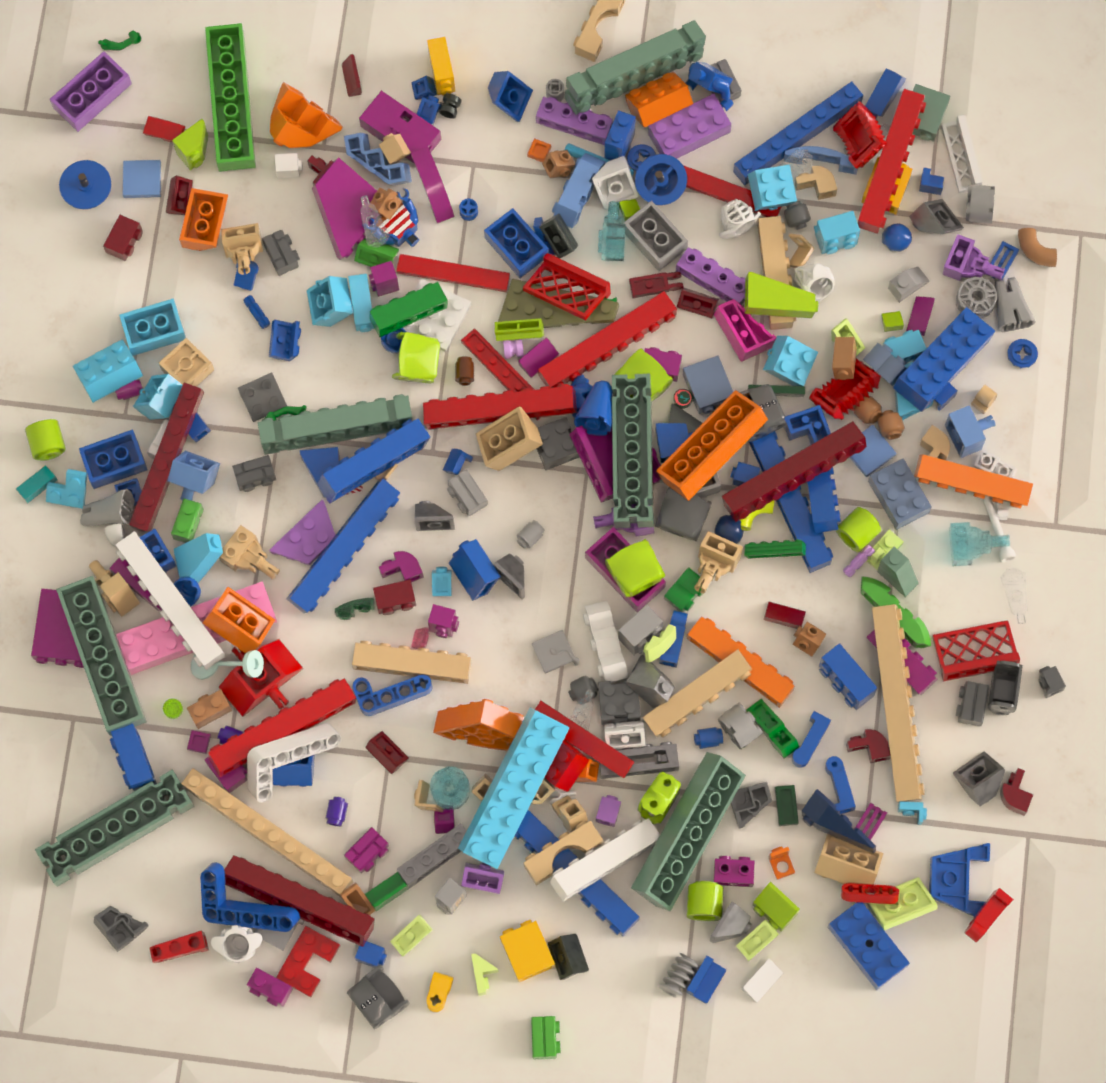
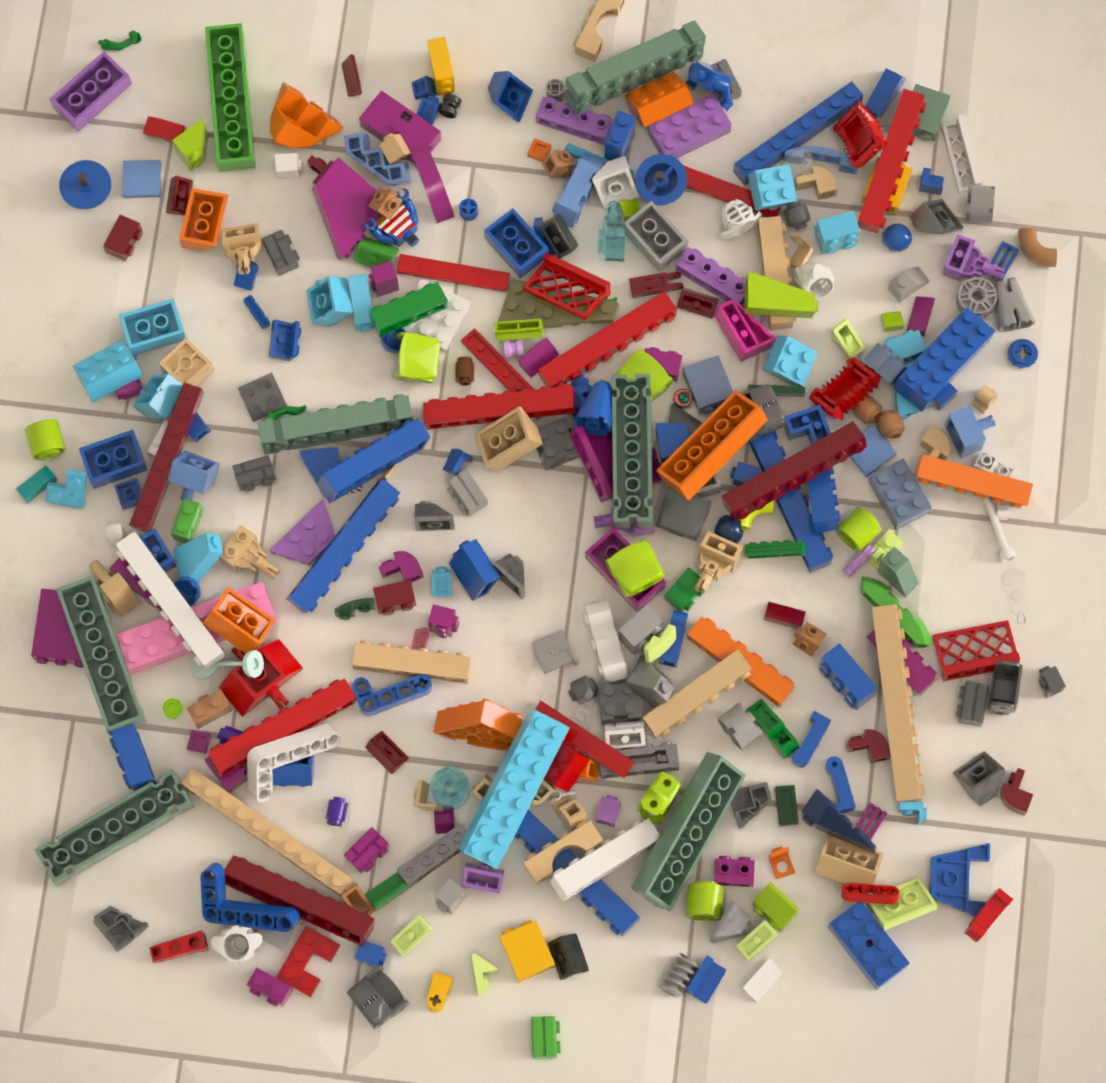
(109, 510): light grey piece -> none
(373, 230): clear piece -> none
(530, 534): light grey brick -> none
(633, 155): blue gear -> none
(708, 737): blue brick -> none
(844, 358): medium nougat brick -> none
(971, 543): clear light blue brick -> none

